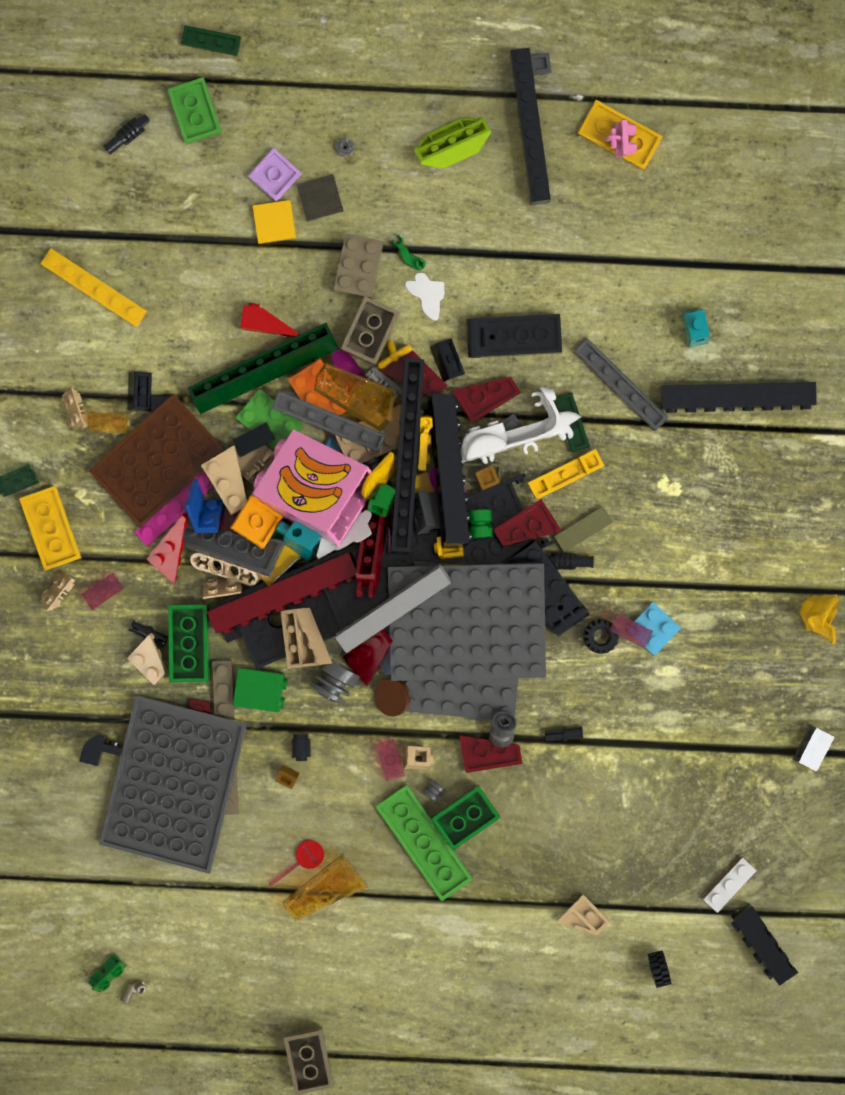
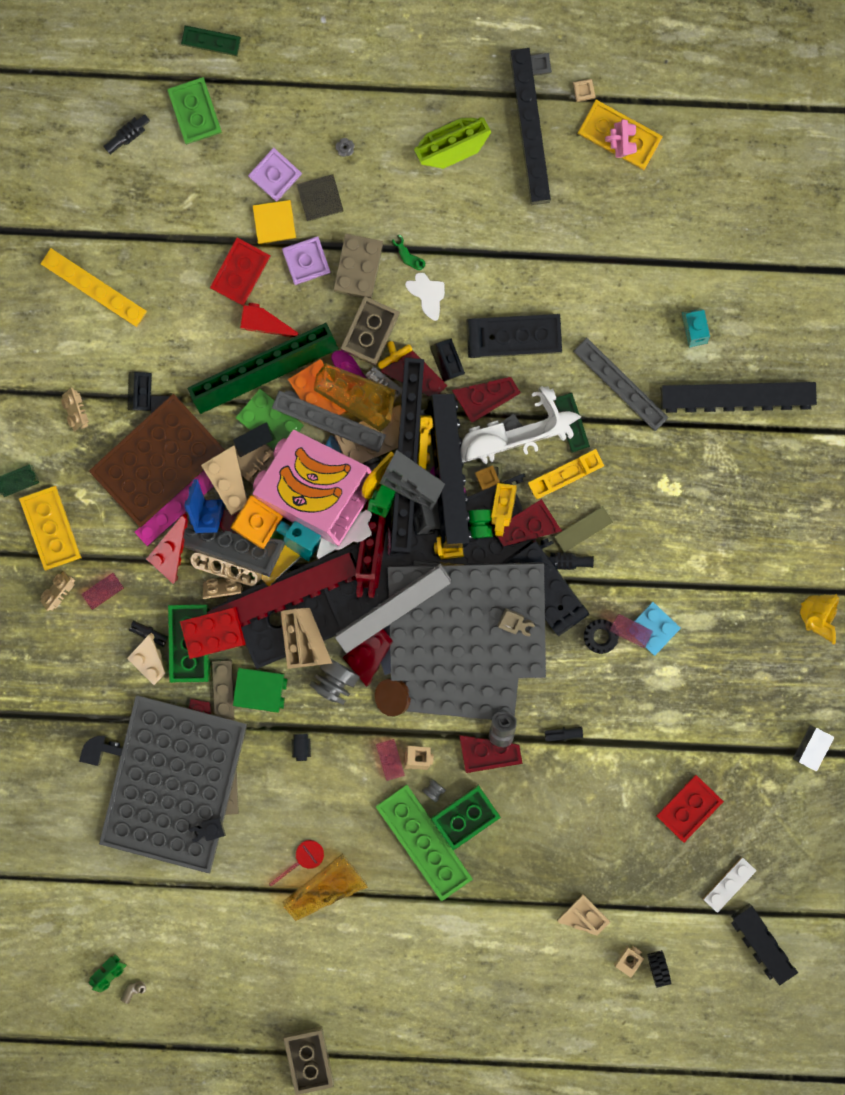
(108, 422): clear yellow hinge -> none
(210, 829): none -> black plate
(212, 633): none -> red plate
(240, 272): none -> red plate
(287, 777): pearl gold plate -> none
(306, 260): none -> lavender plate
(412, 481): none -> dark grey wedge
(503, 507): none -> yellow hinge
(513, 621): none -> dark tan plate
(584, 90): none -> tan tile
(629, 968): none -> tan brick
(689, 808): none -> red plate

